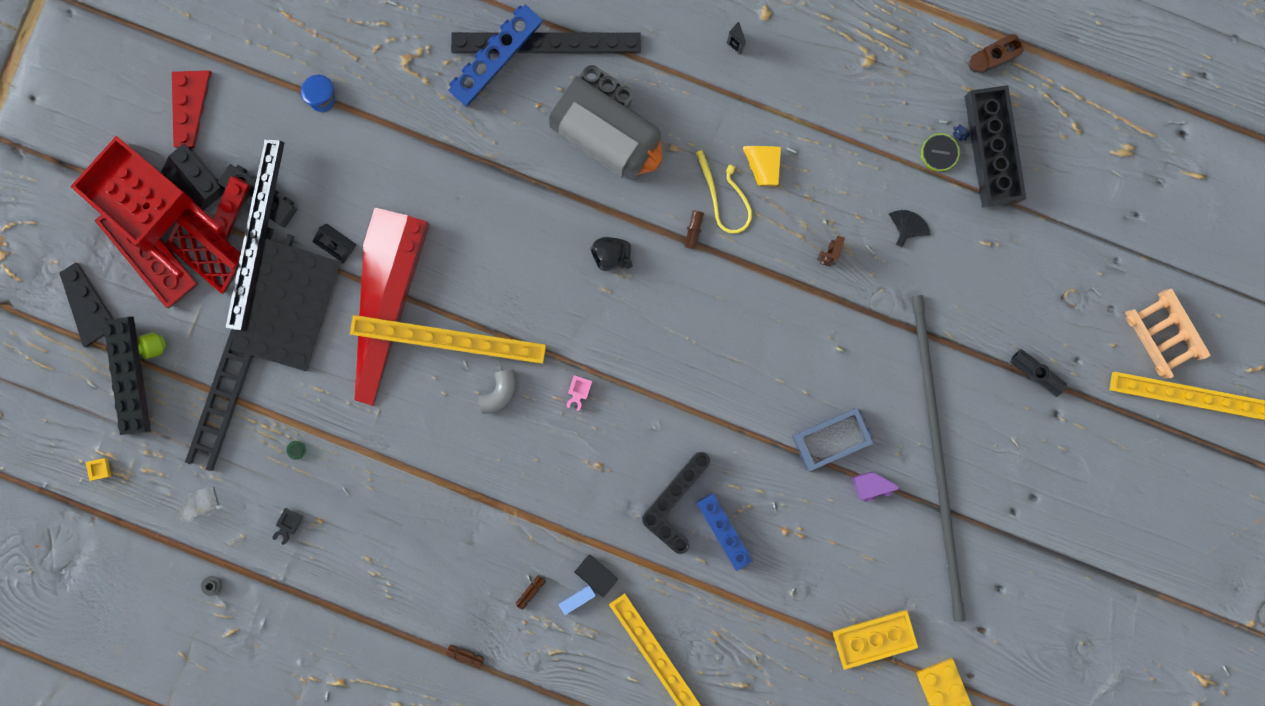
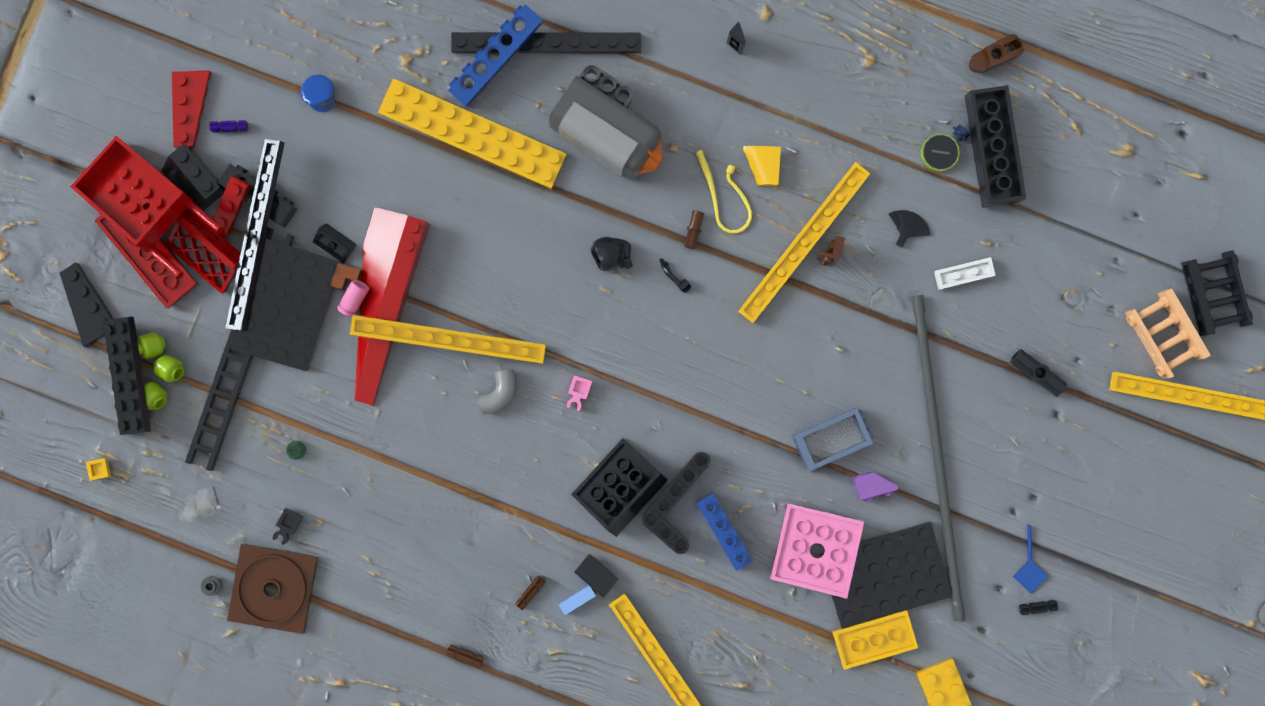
(155, 396): none -> lime head
(168, 368): none -> lime head
(229, 126): none -> dark purple axle
(289, 571): none -> reddish brown piece
(342, 274): none -> dark orange piece
(353, 298): none -> bright pink piece
(472, 133): none -> yellow plate
(619, 487): none -> black slope
(683, 285): none -> black piece
(794, 560): none -> bright pink piece
(803, 242): none -> yellow plate
(894, 576): none -> black plate
(964, 273): none -> white plate
(1030, 575): none -> blue piece
(1038, 607): none -> black axle
(1202, 306): none -> black fence

